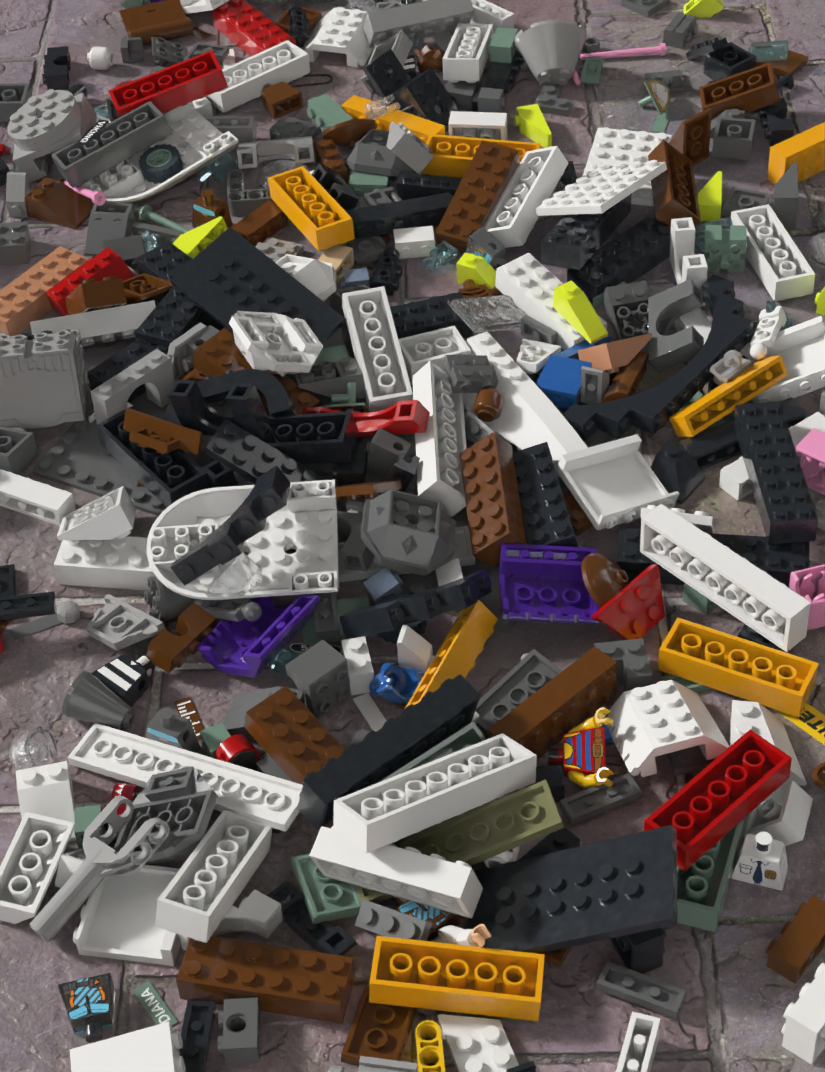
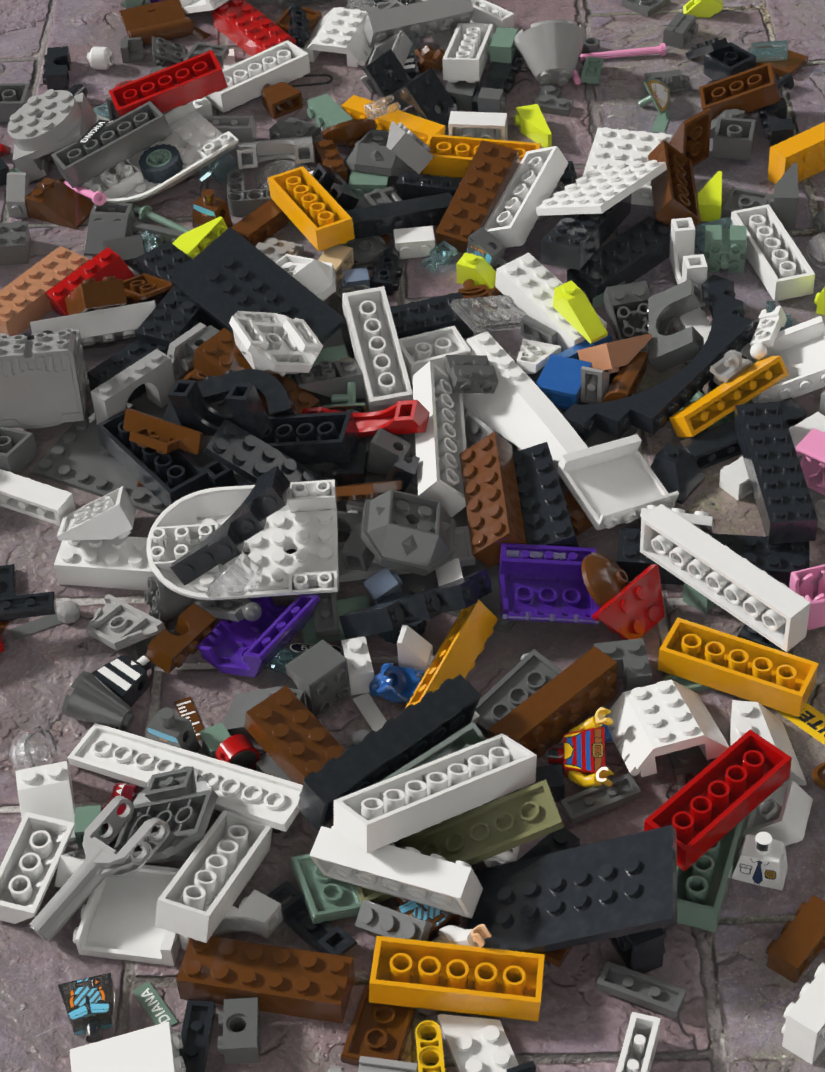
(488, 404): reddish brown head -> none

